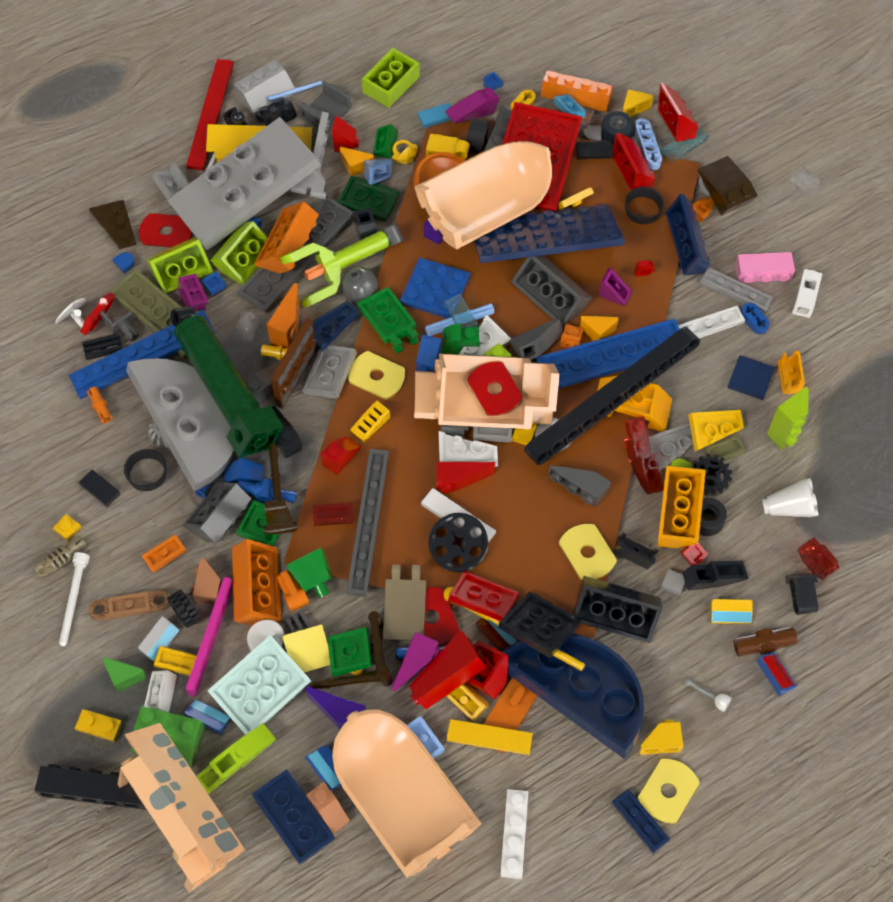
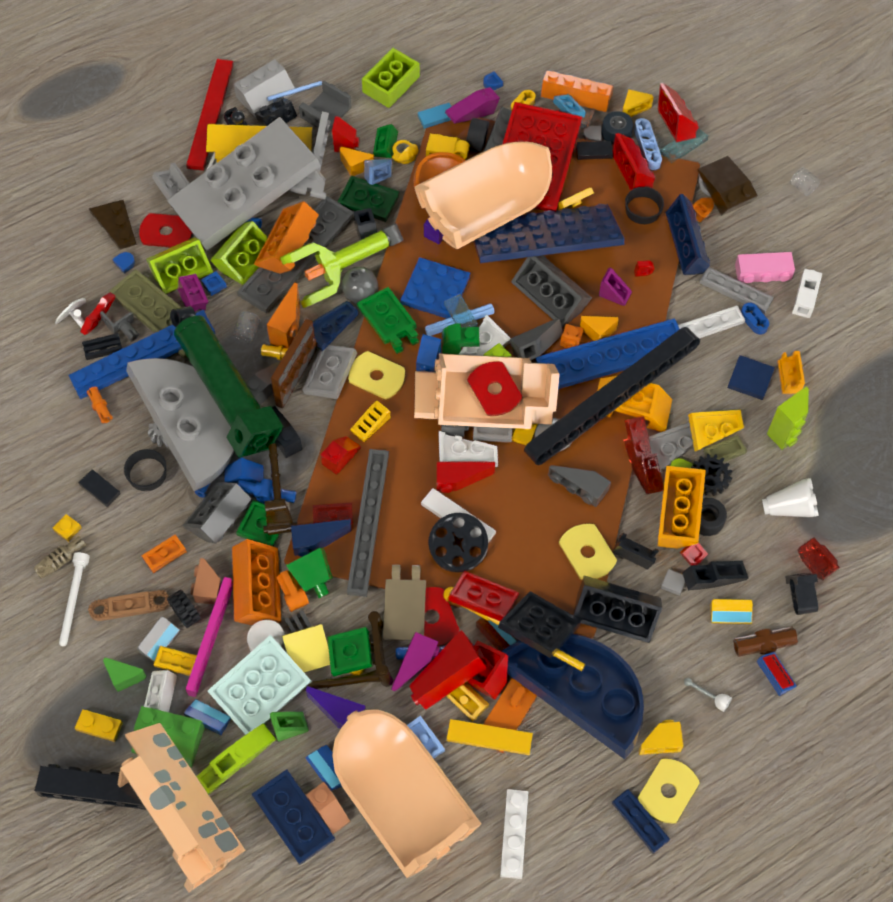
(288, 724): none -> bright green slope
(317, 535): none -> dark blue slope

